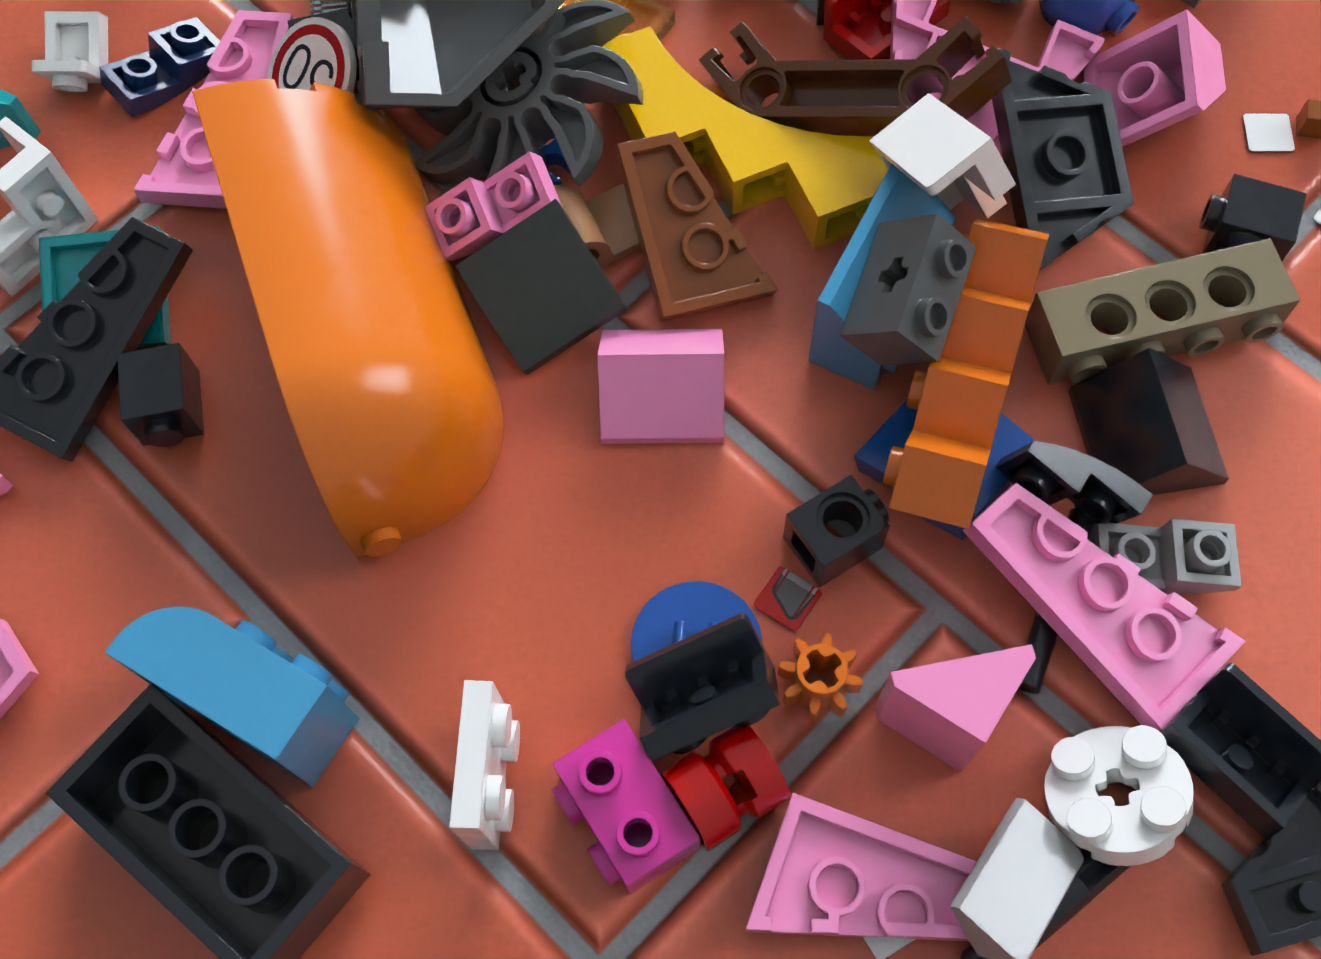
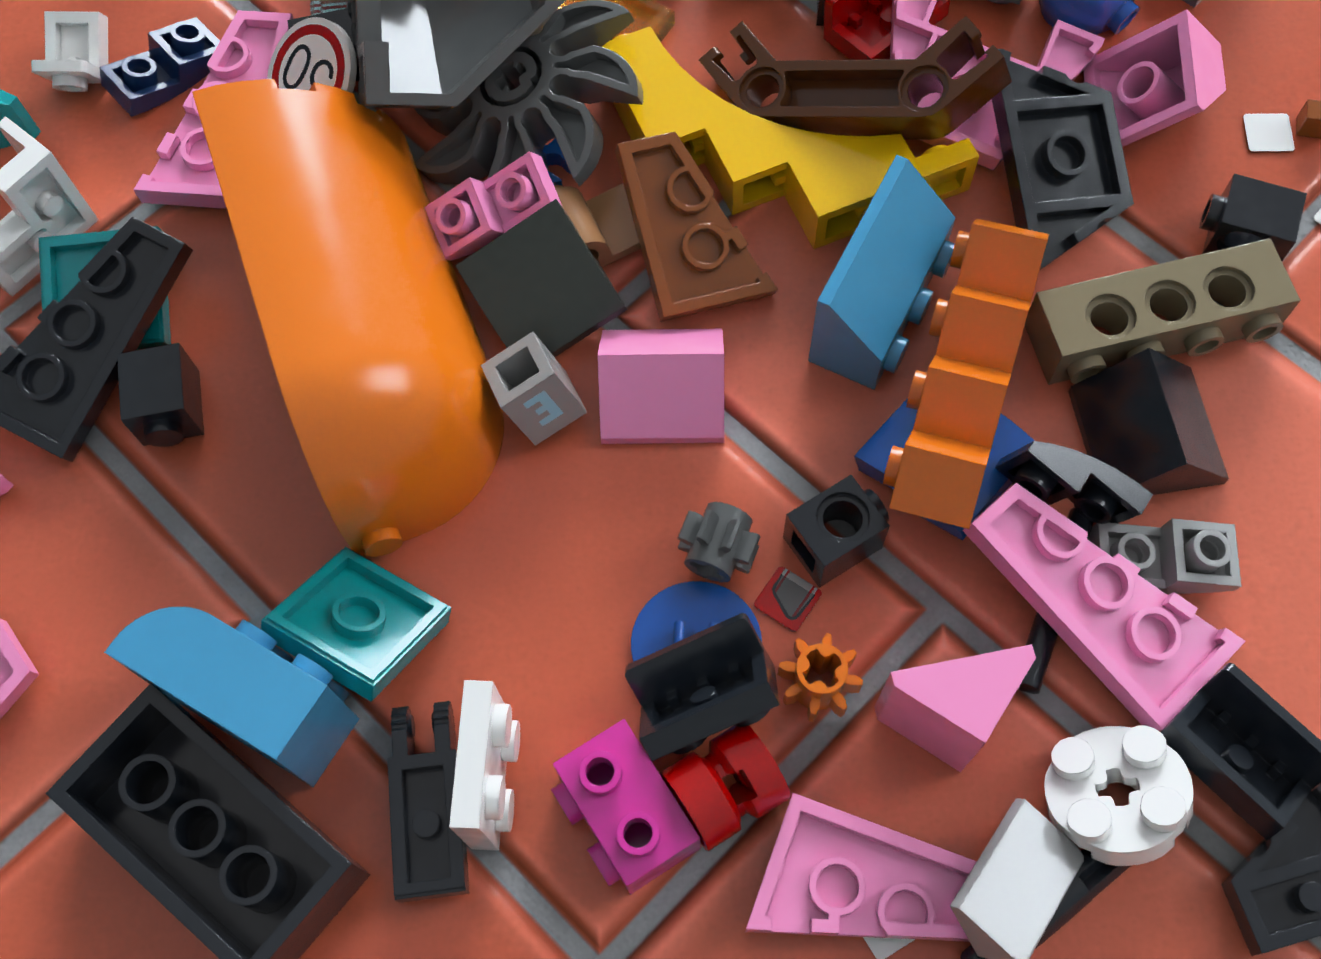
(357, 622): none -> teal plate
(426, 853): none -> black hinge
(533, 388): none -> light grey brick
(718, 542): none -> dark grey gear
(909, 291): dark grey brick -> none
(945, 156): white panel -> none

